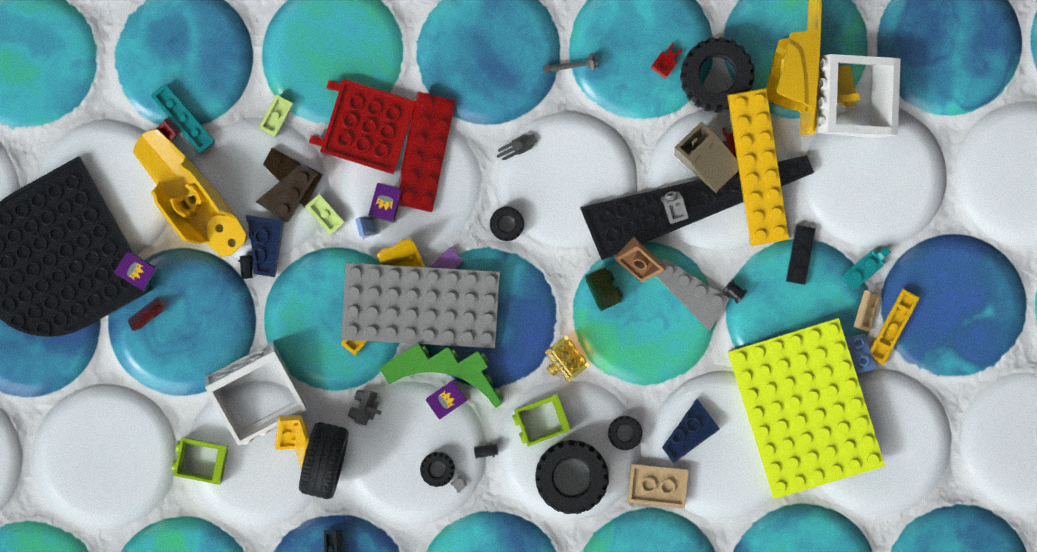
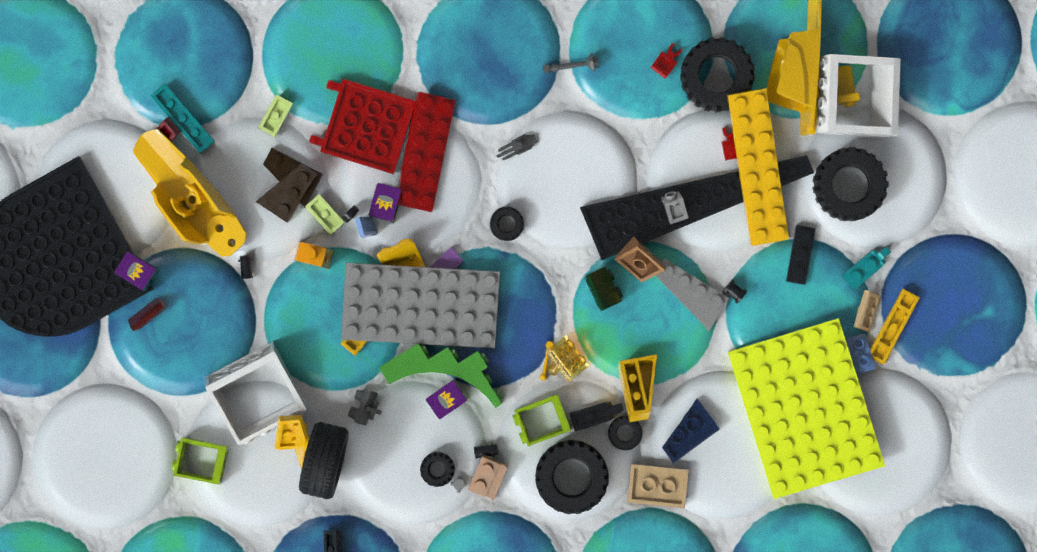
(265, 243): dark blue wing -> none
(313, 255): none -> light orange torso
(350, 213): none -> black tile
(488, 477): none -> medium nougat plate
(543, 376): none -> yellow hinge
(594, 415): none -> black hinge
(637, 385): none -> yellow wedge
(707, 157): dark tan slope -> none
(850, 158): none -> black tyre

